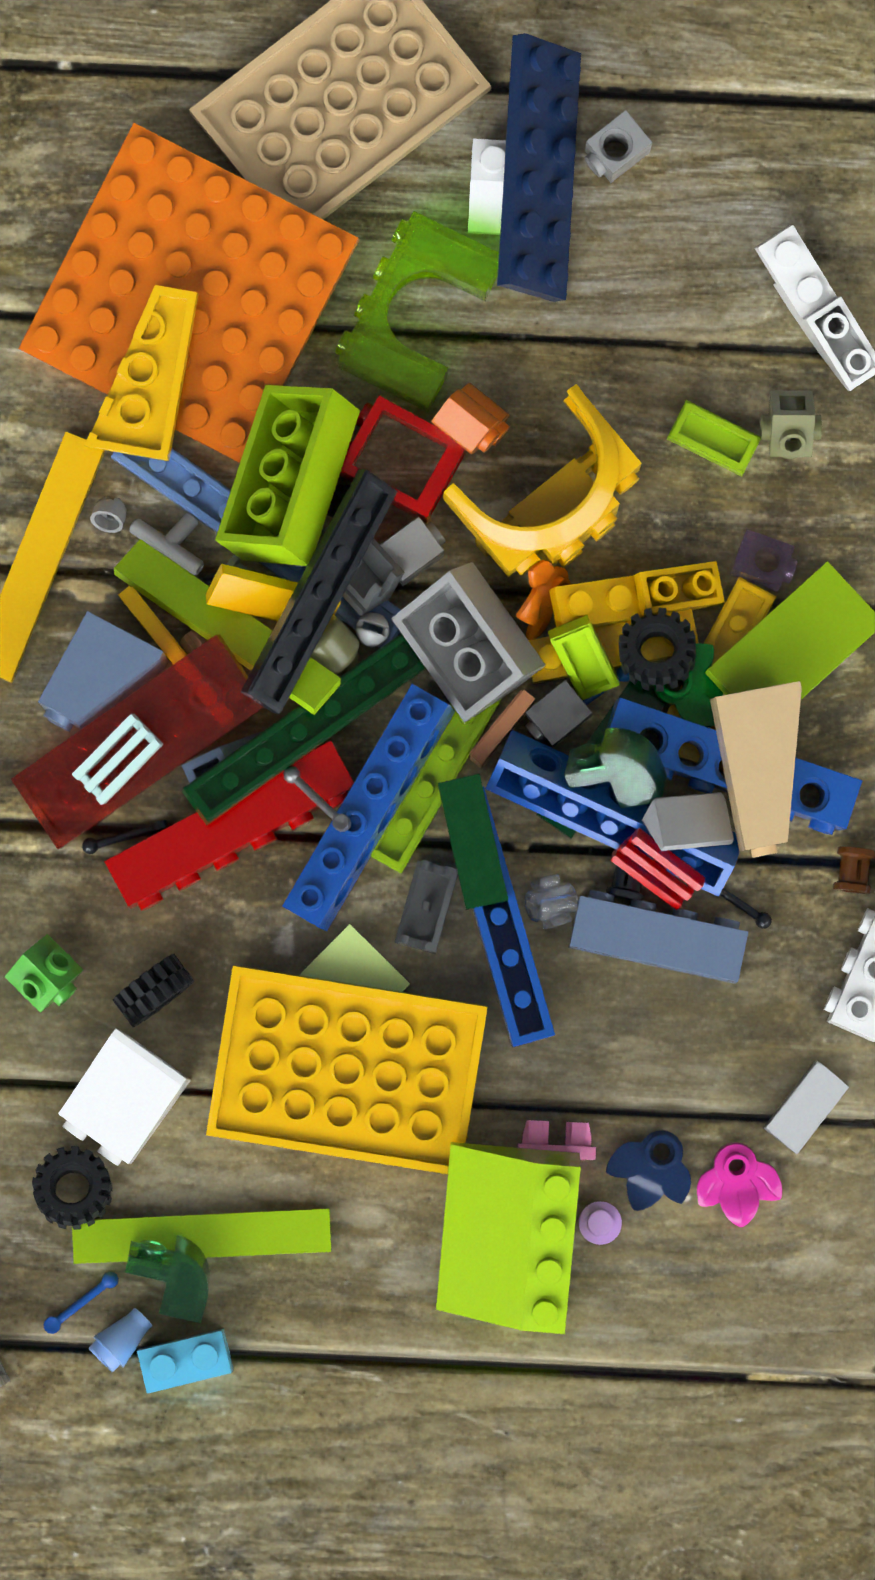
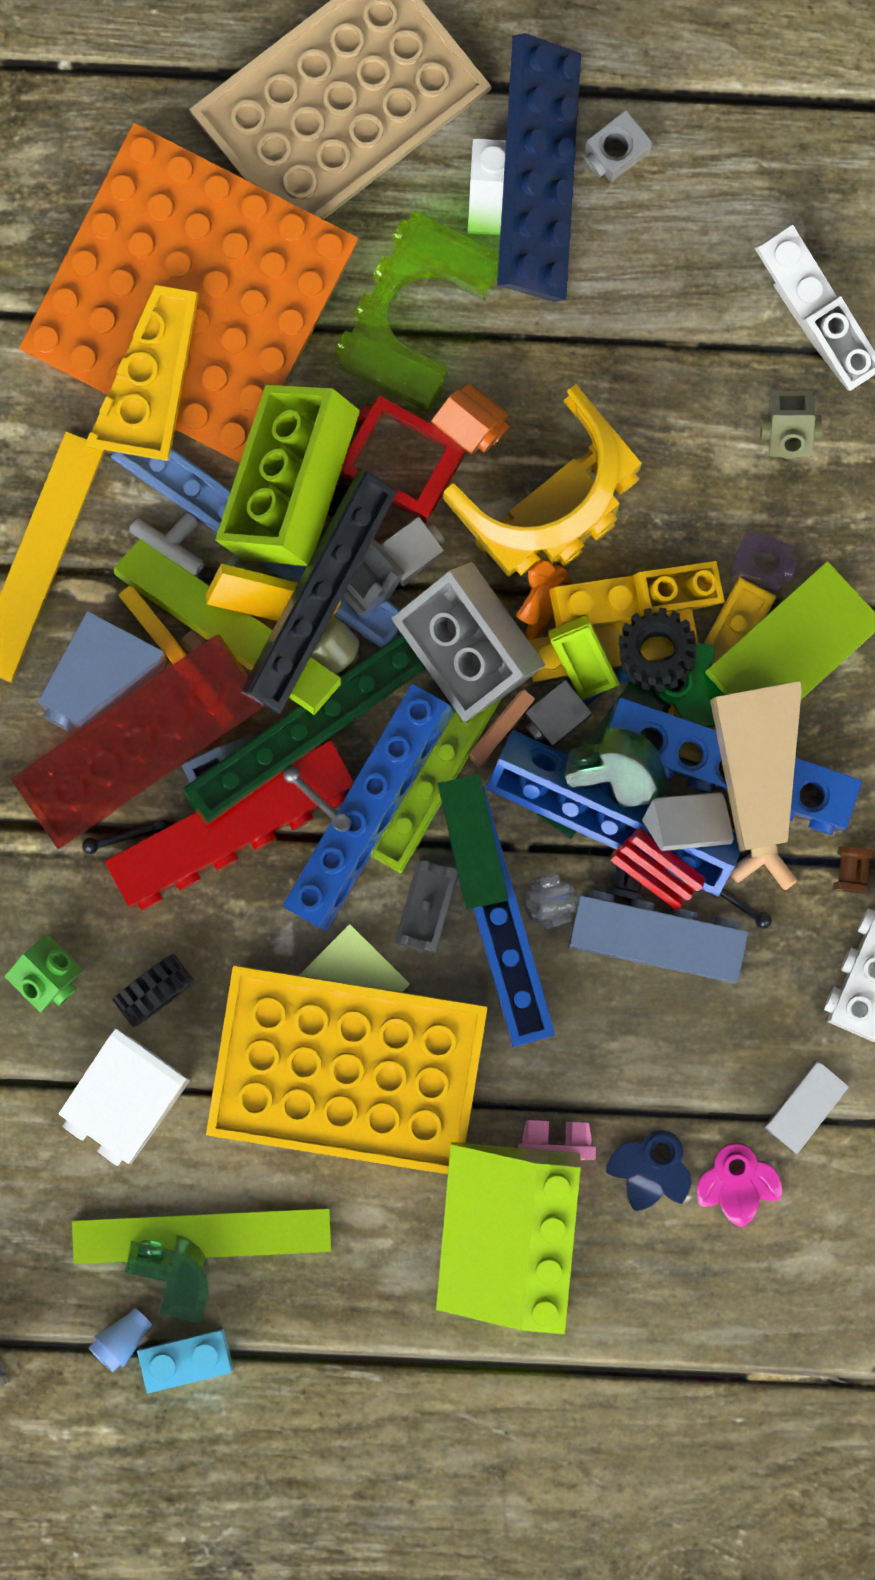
(53, 1324): blue hinge -> none
(72, 1162): black tyre -> none
(92, 783): light aqua tile -> none
(109, 514): light grey hinge -> none
(369, 637): light grey hinge -> none
(600, 1223): lavender plate -> none
(714, 438): lime tile -> none
(772, 862): none -> light nougat piece

